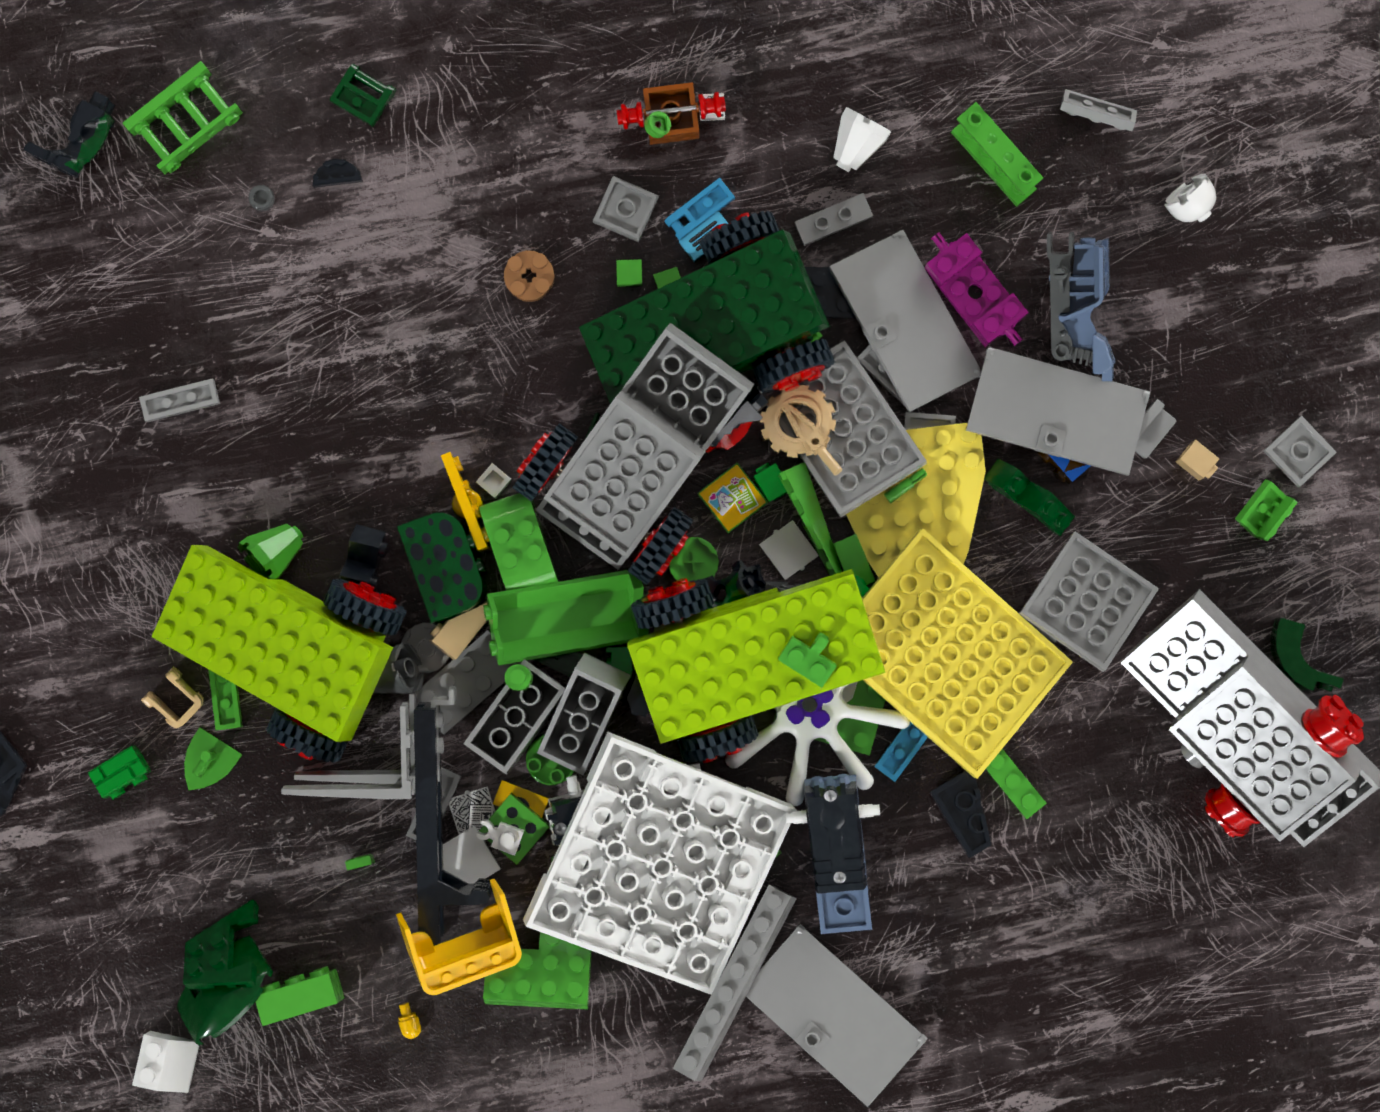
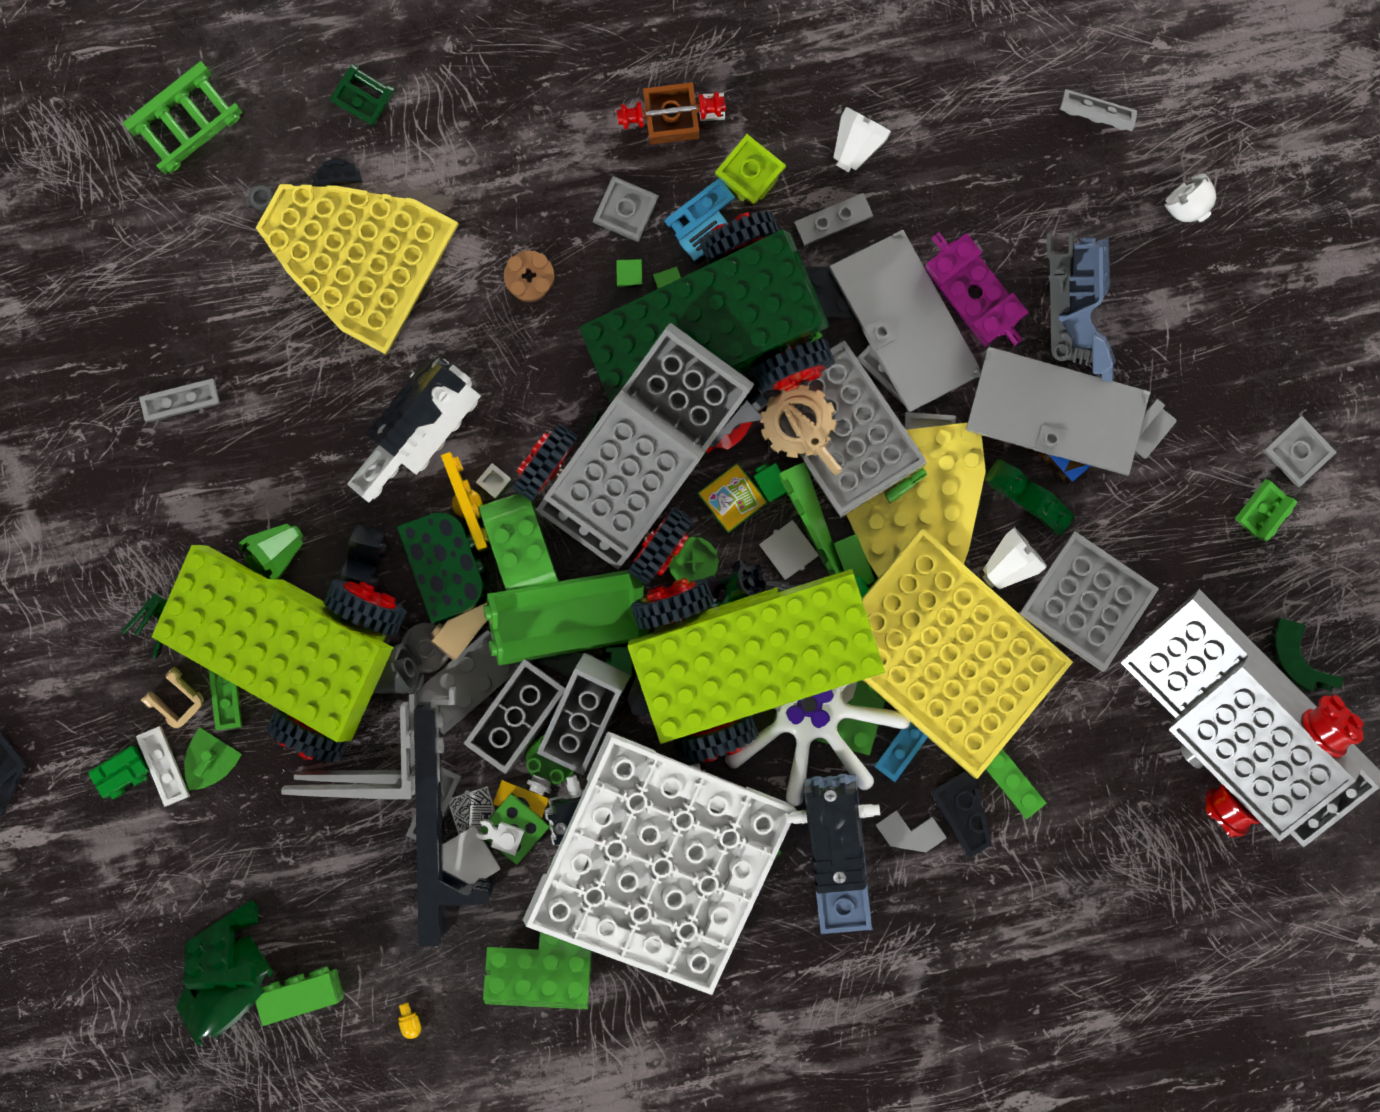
(87, 135): black hips -> none
(153, 607): none -> dark green plant
(162, 766): none -> white plate
(165, 1063): white slope -> none
(357, 254): none -> light yellow wing
(360, 861): bright green tile -> none
(415, 424): none -> piece
(467, 956): yellow windscreen -> none
(518, 677): bright green brick -> none
(539, 785): none -> white plate
(657, 124): bright green tile -> none
(734, 983): light grey brick -> none
(750, 170): none -> lime panel
(808, 659): bright green plate -> none
(834, 1015): light grey door -> none
(919, 839): none -> light grey tile
(996, 154): bright green fence -> none
(1012, 561): none -> white cone
(1198, 461): tan brick -> none

